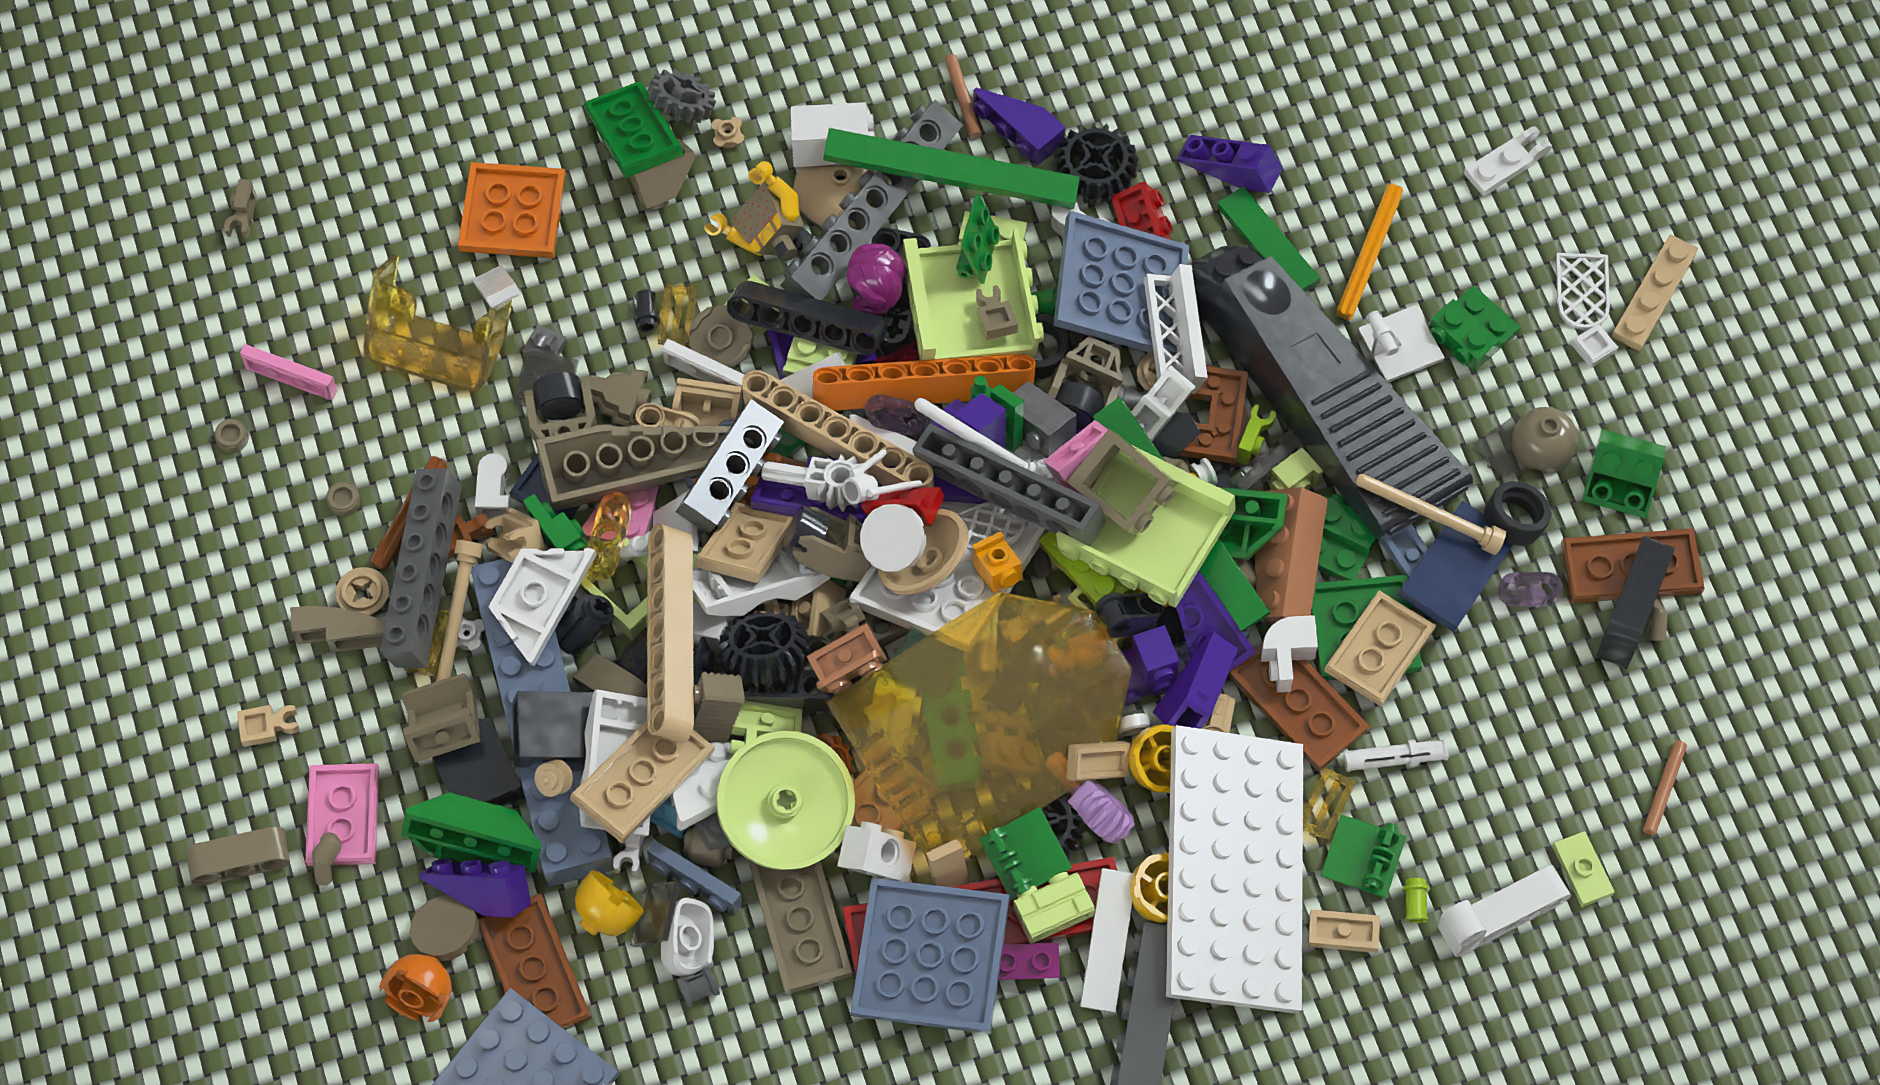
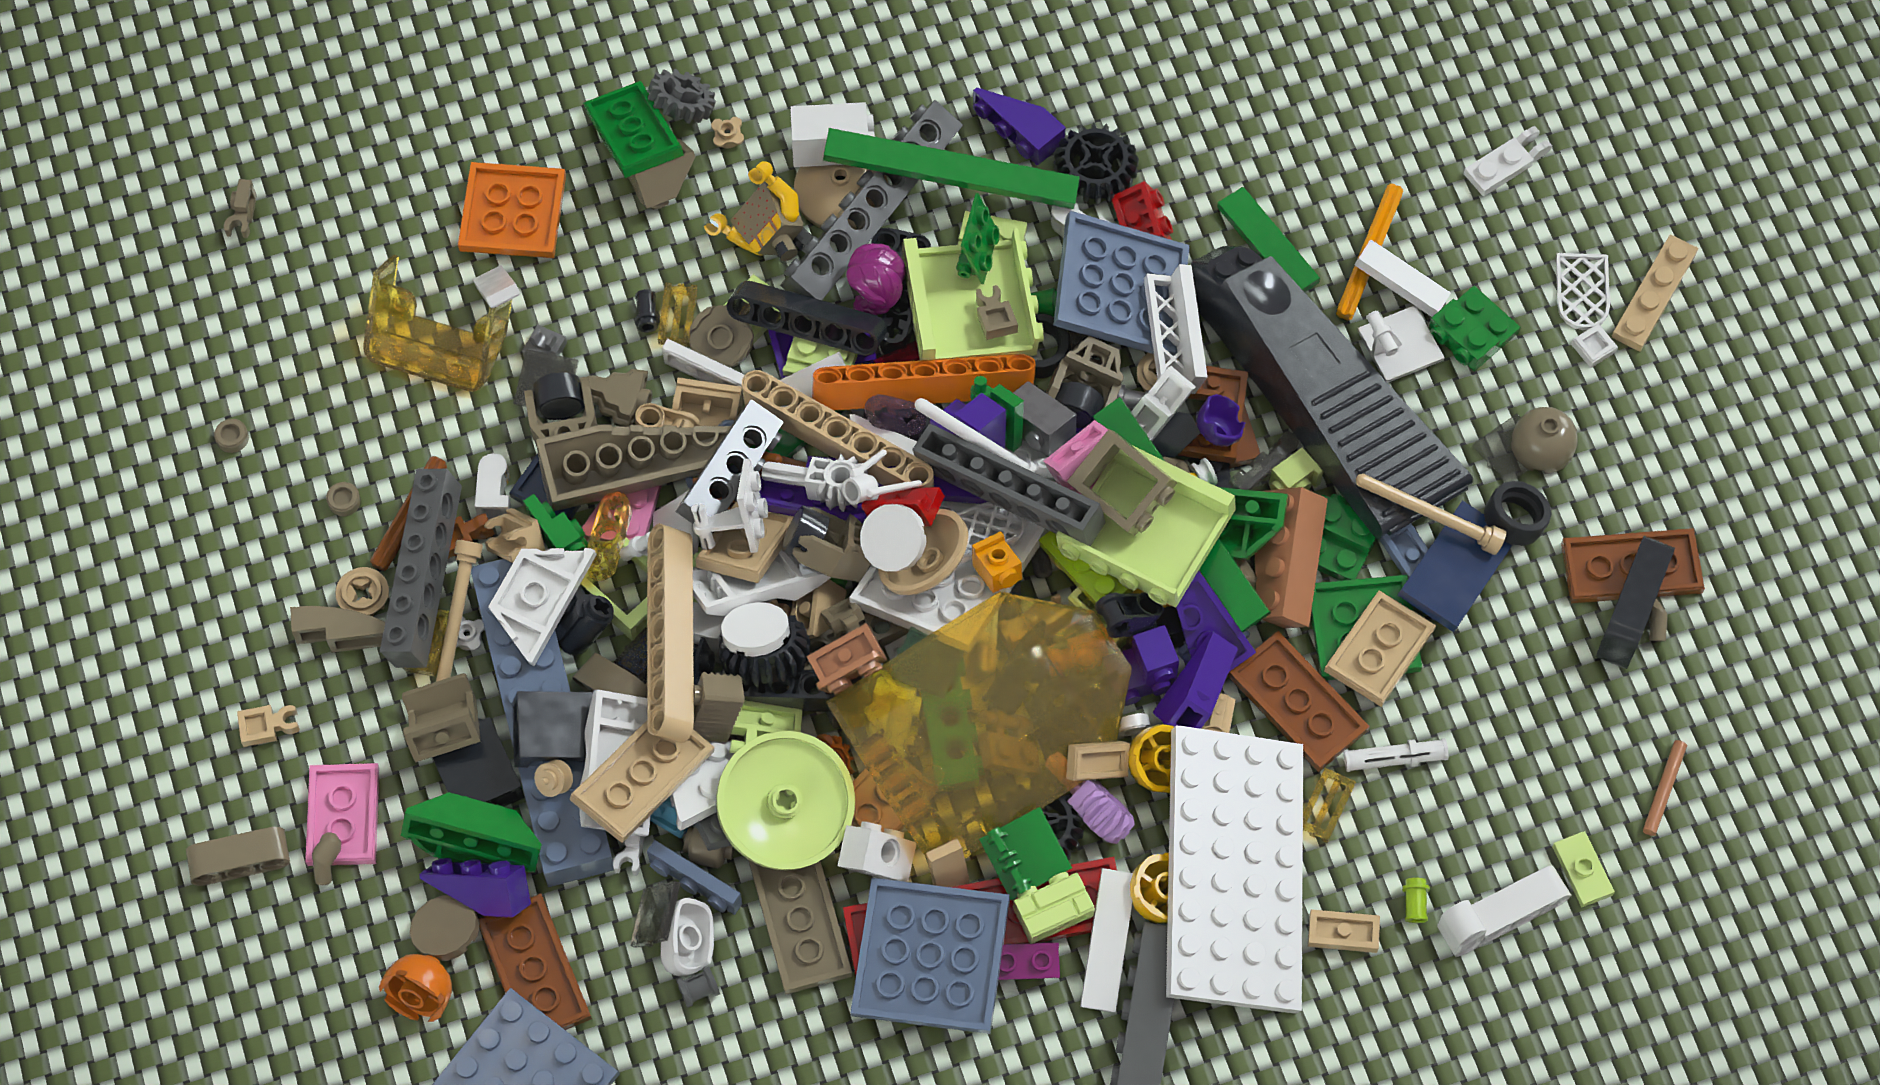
(288, 372): bright pink tile -> none
(605, 906): yellow cylinder -> none
(747, 516): none -> white plate
(755, 629): none -> white tile
(963, 96): nougat bar -> none
(1219, 421): none -> dark purple hair
(1233, 162): dark purple slope -> none
(1251, 440): lime plate -> none
(1287, 641): white brick -> none
(1364, 855): green hinge -> none
(1402, 278): none -> white tile
(1530, 589): clear purple beam -> none
(1624, 473): green slope -> none

